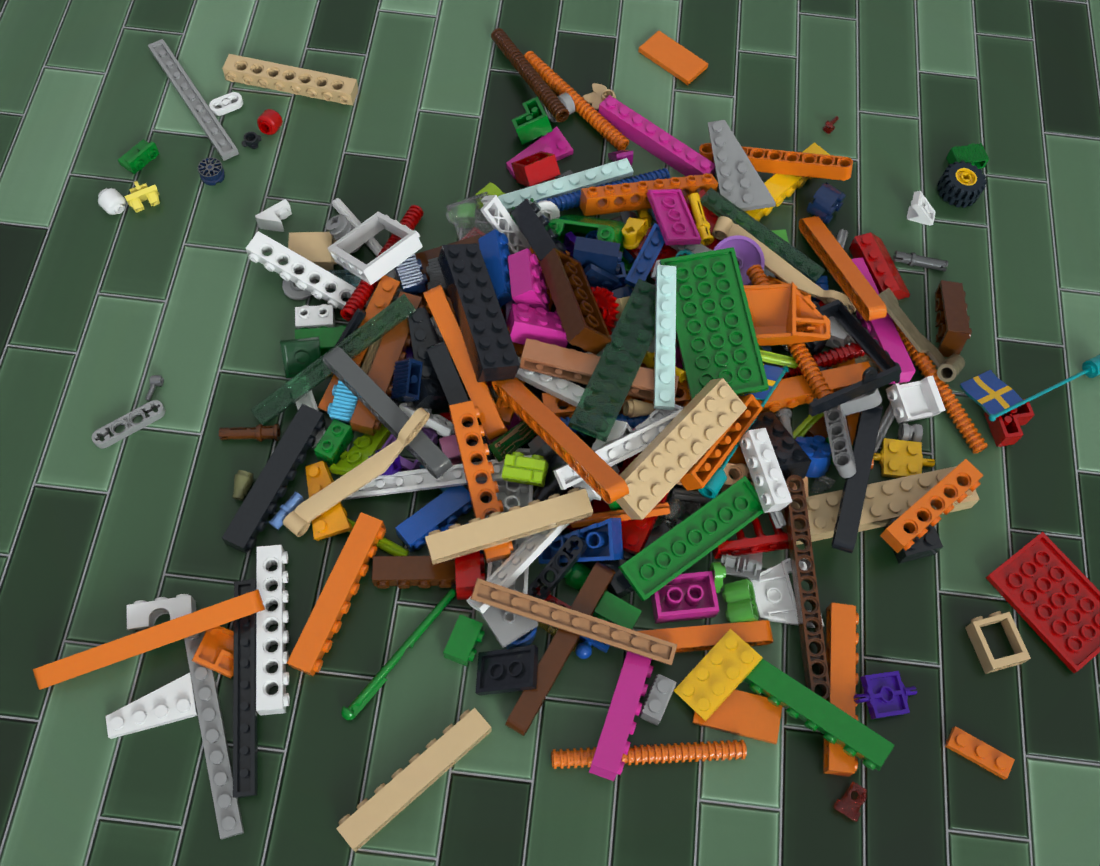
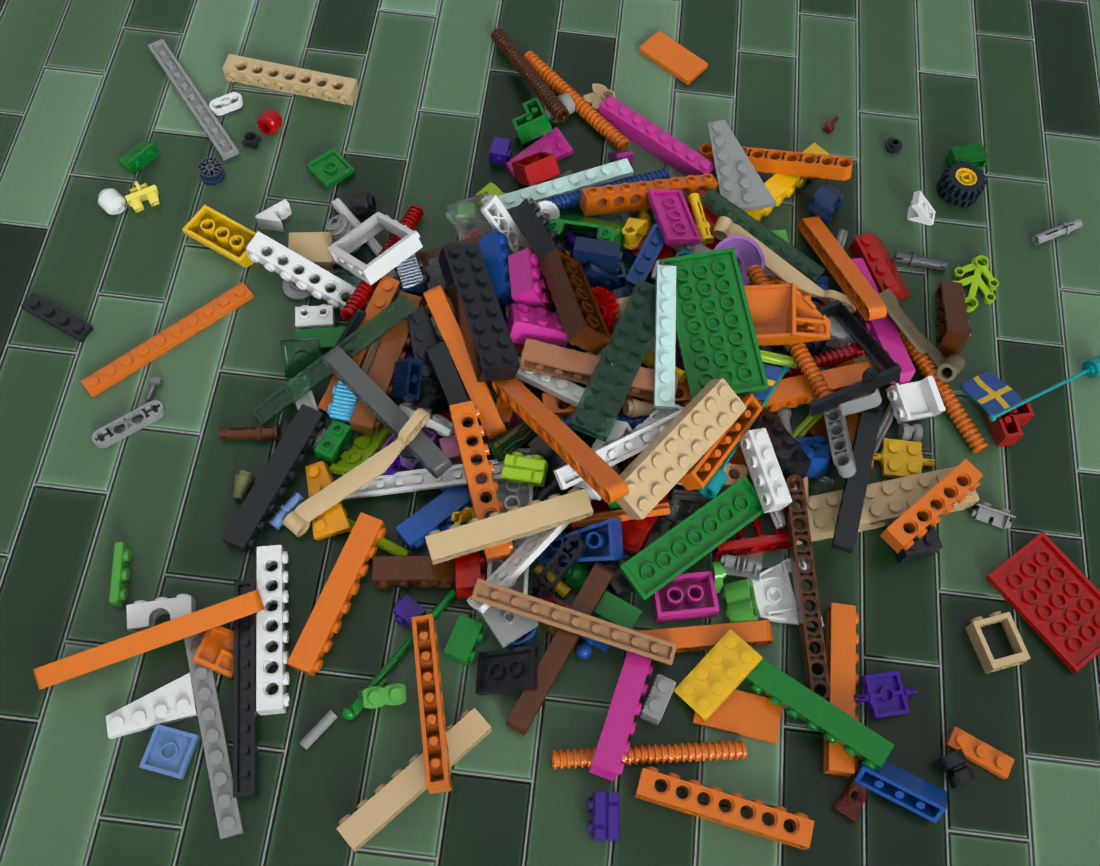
(57, 317): none -> black plate
(120, 575): none -> bright green plate
(166, 339): none -> orange plate
(169, 751): none -> medium blue plate
(220, 234): none -> yellow brick
(318, 729): none -> light grey piece
(330, 168): none -> green plate
(362, 204): none -> black head
(376, 696): none -> bright green brick
(405, 609): none -> dark purple brick
(431, 705): none -> orange brick
(463, 516): none -> yellow pin
(500, 151): none -> dark purple brick
(562, 589): none -> yellow pin
(605, 816): none -> dark purple brick
(802, 826): none -> orange brick
(893, 145): none -> black plate
(904, 789): none -> blue brick
(956, 768): none -> black wheel
(979, 266): none -> lime plant
(1000, 517): none -> light grey hinge
(1061, 230): none -> light grey pin

